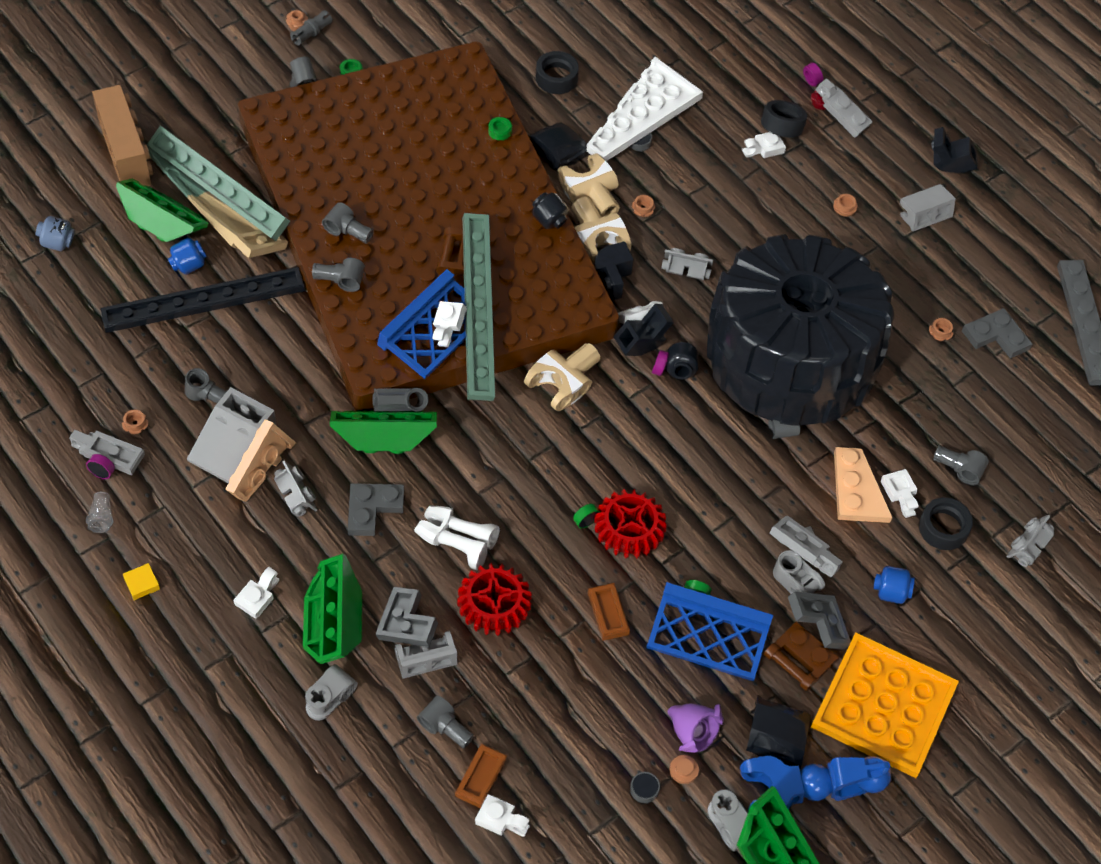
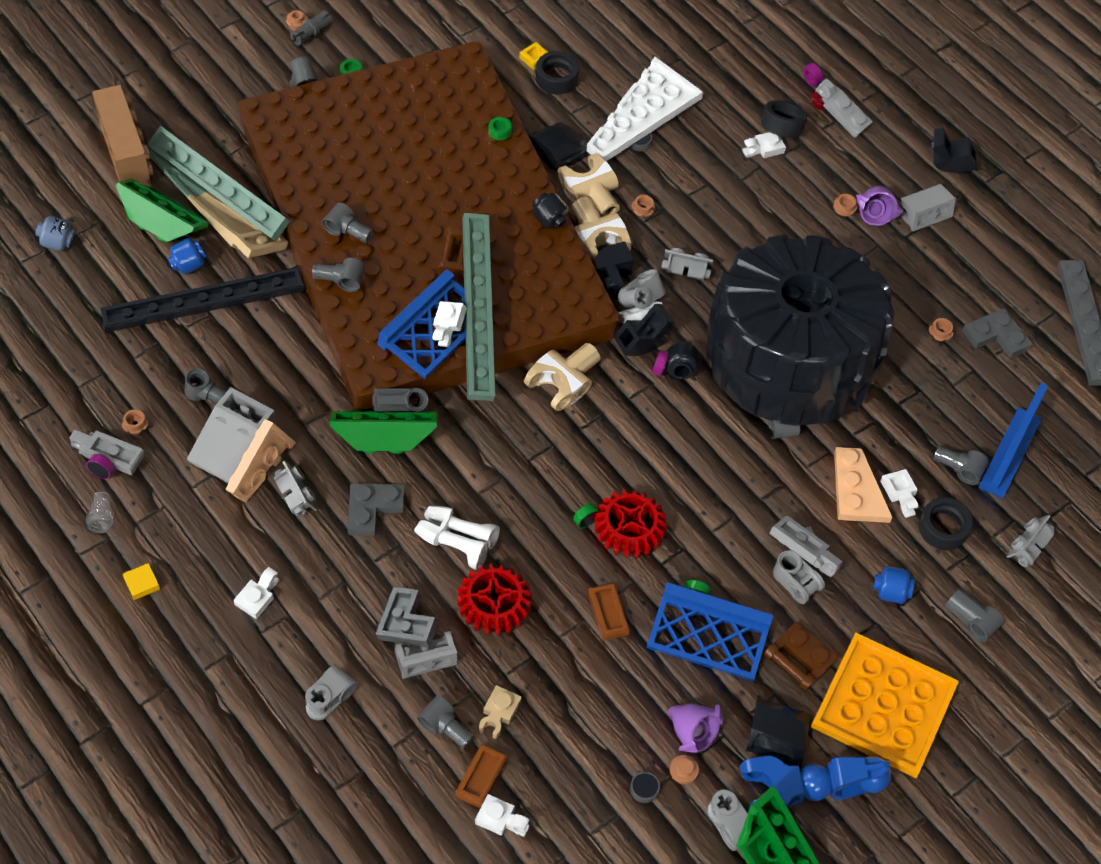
(332, 611): green wedge -> none
(499, 708): none -> tan plate
(531, 54): none -> yellow tile
(642, 290): none -> light grey piece
(825, 613): dark grey plate -> none
(878, 205): none -> medium lavender hat
(980, 620): none -> dark grey piece
(1012, 447): none -> blue fence

